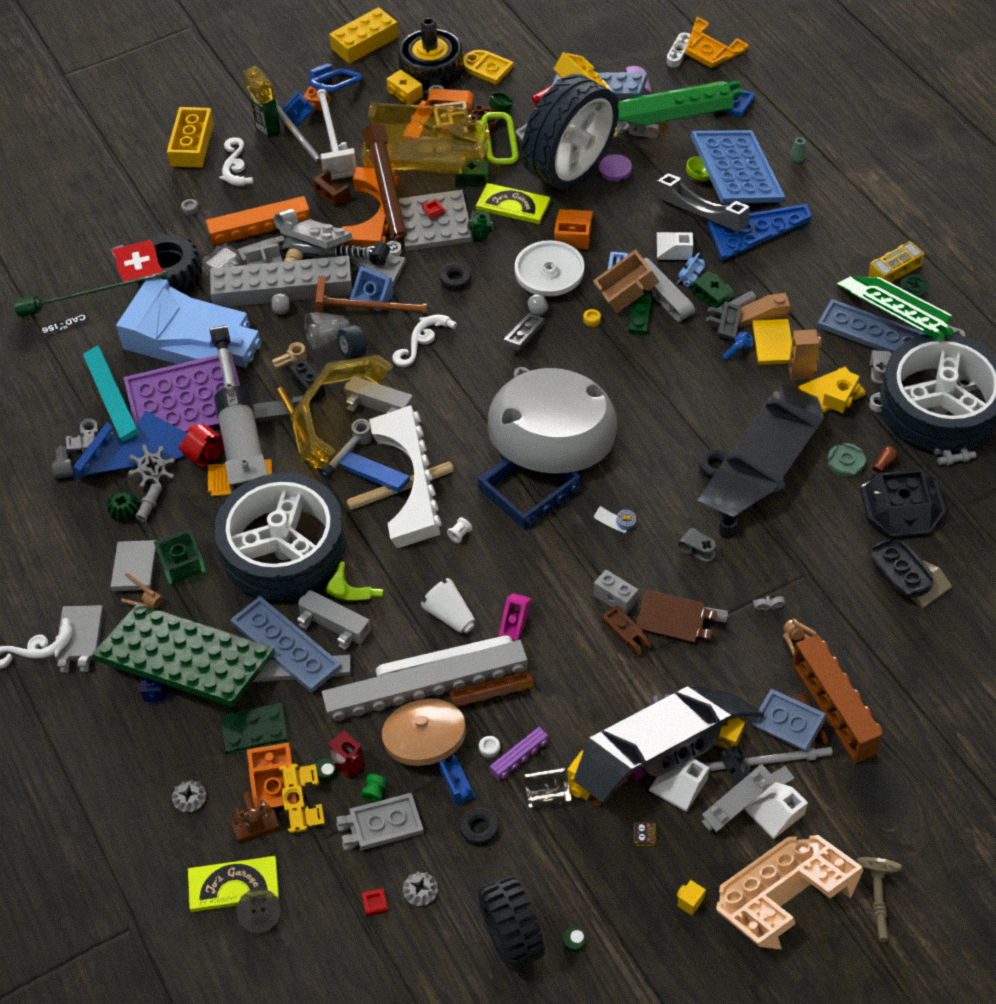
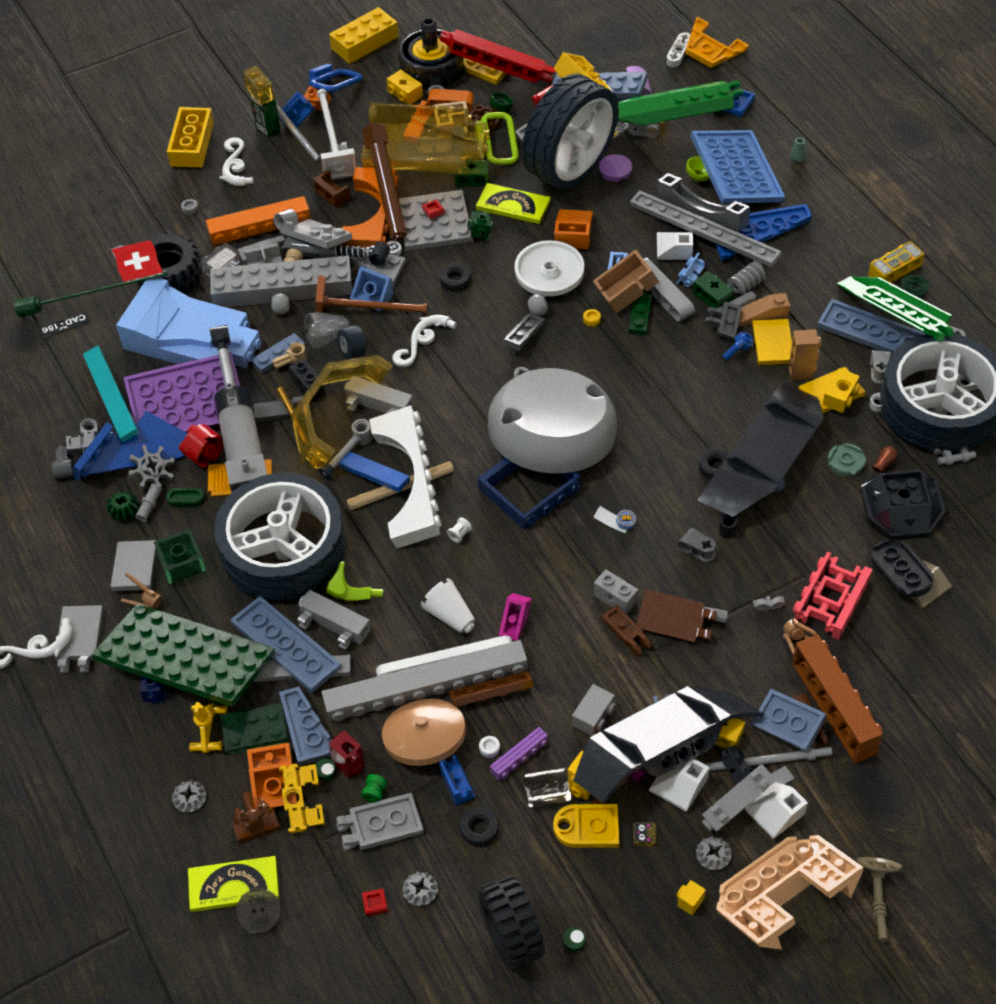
(185, 497): none -> dark green tile
(203, 718): none -> yellow axle
(263, 361): none -> sand blue plate
(305, 727): none -> sand blue wing
(497, 56): none -> red hinge
(589, 826): none -> yellow tile
(593, 710): none -> light grey brick
(706, 229): none -> light grey plate
(711, 861): none -> light grey gear
(747, 278): none -> light grey piece
(847, 600): none -> coral fence

